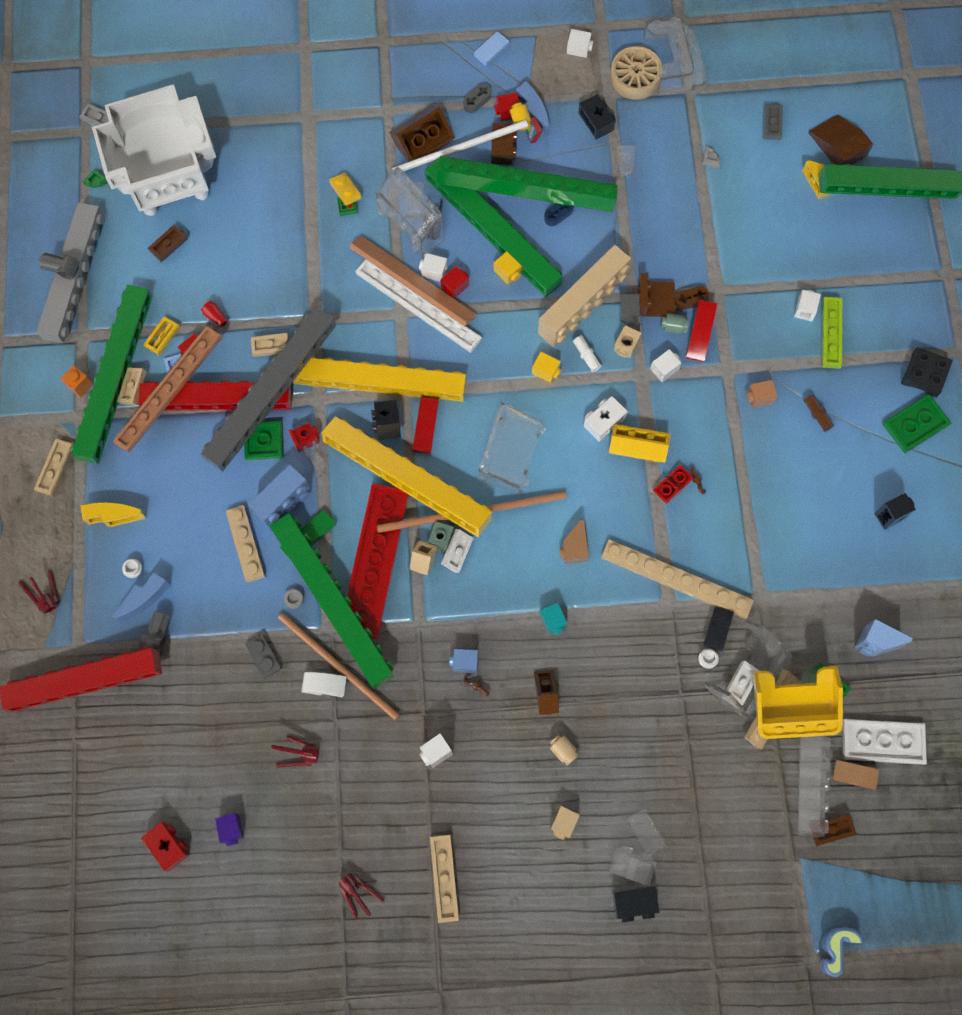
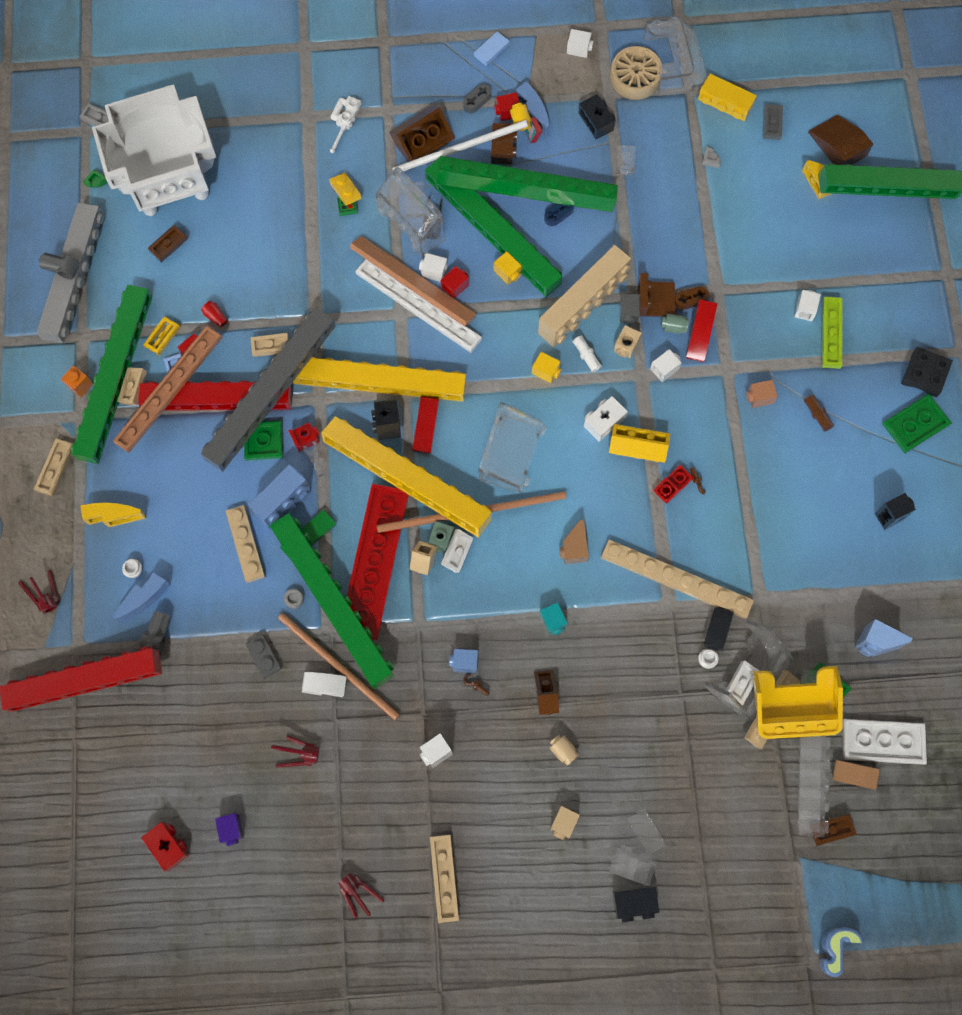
(347, 118): none -> white piece
(727, 97): none -> yellow brick

